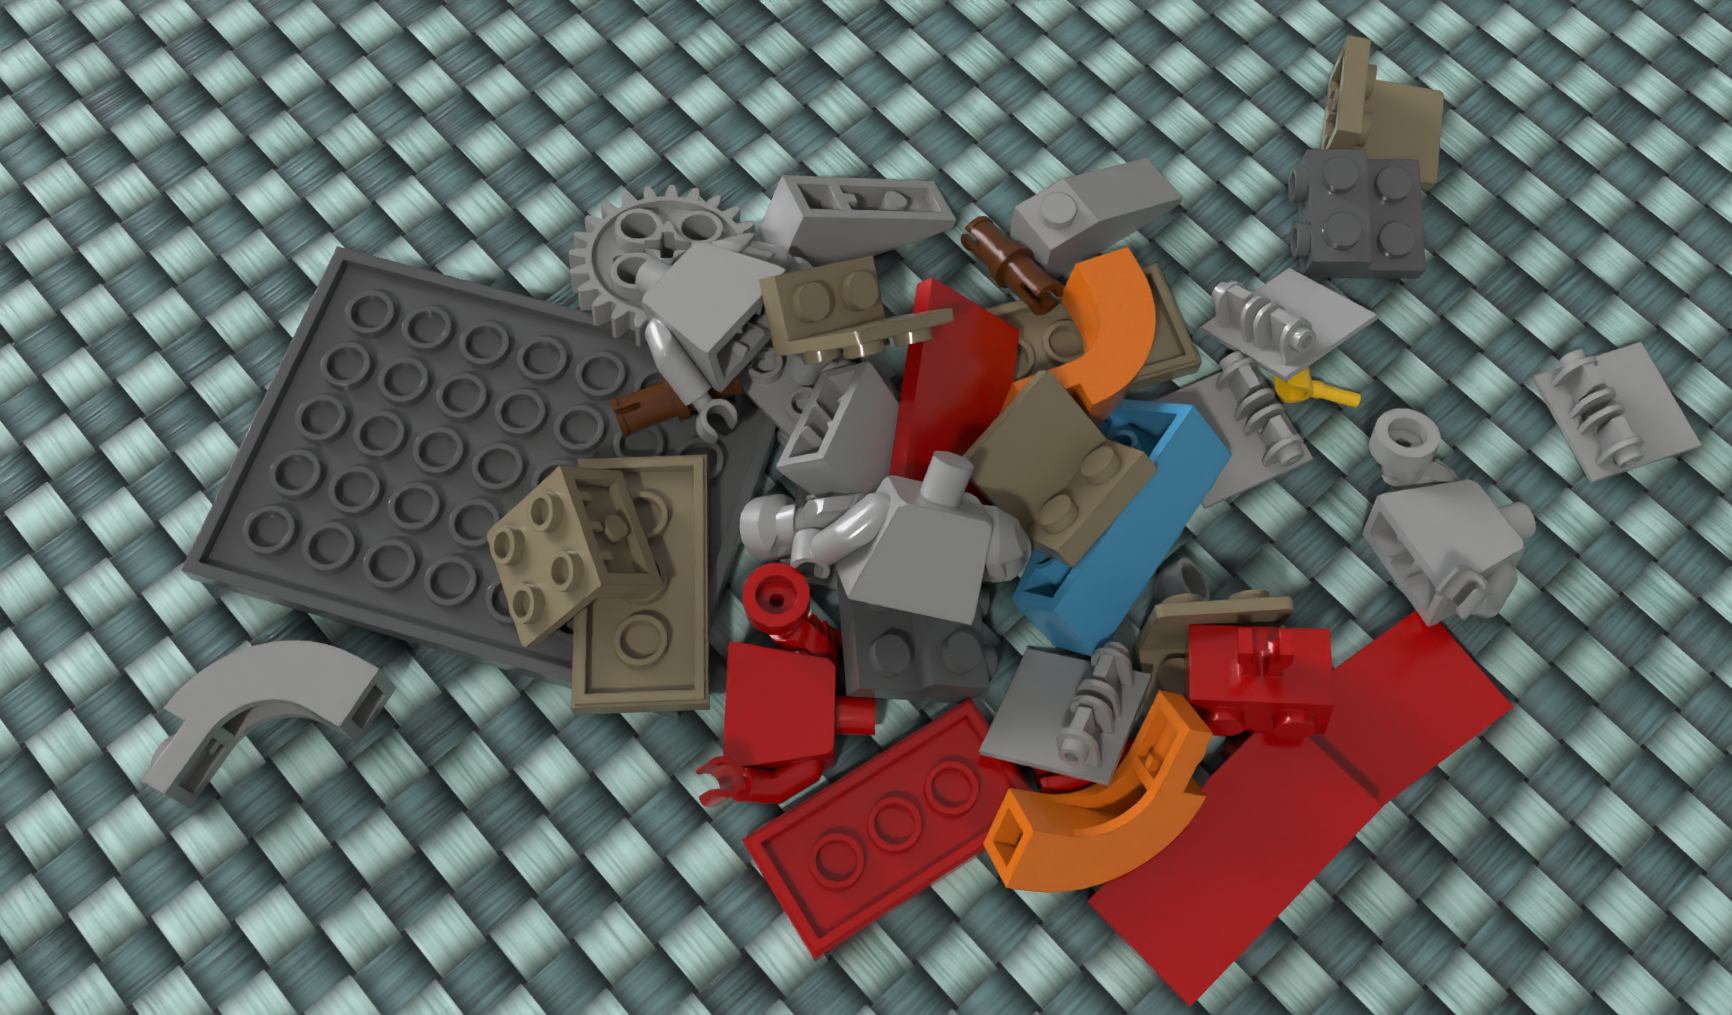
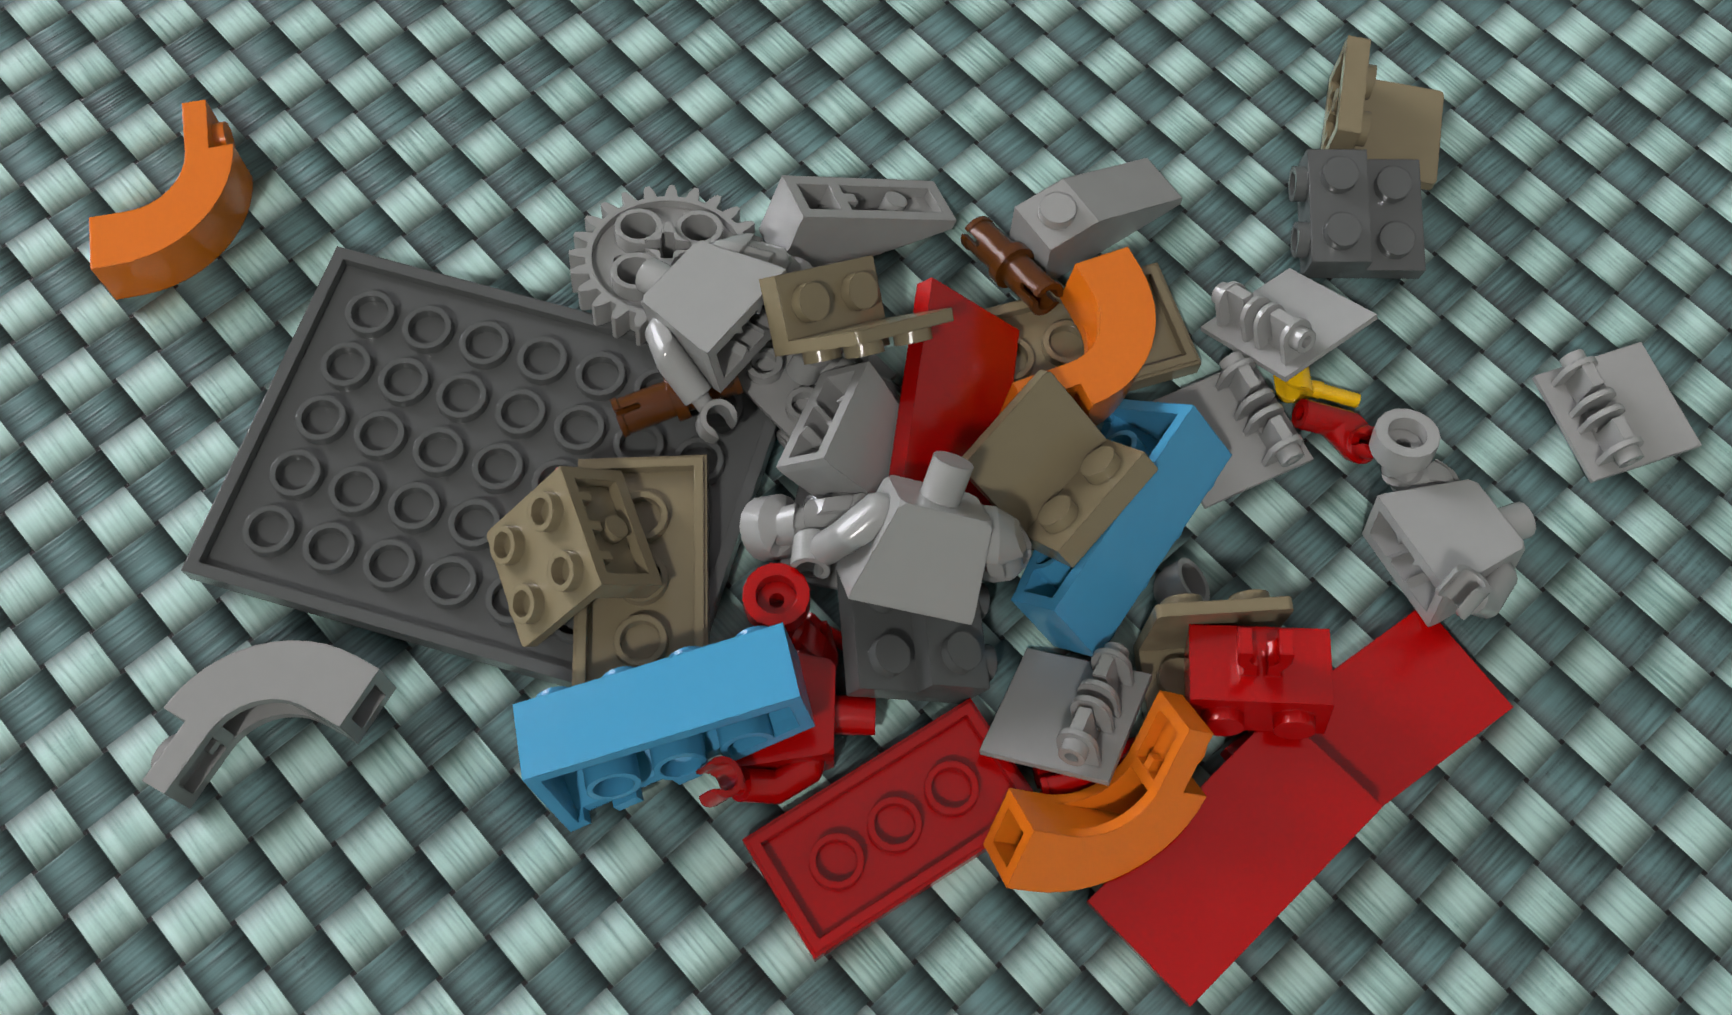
(187, 225): none -> orange arch
(659, 721): none -> dark azure wedge
(1340, 427): none -> red arm

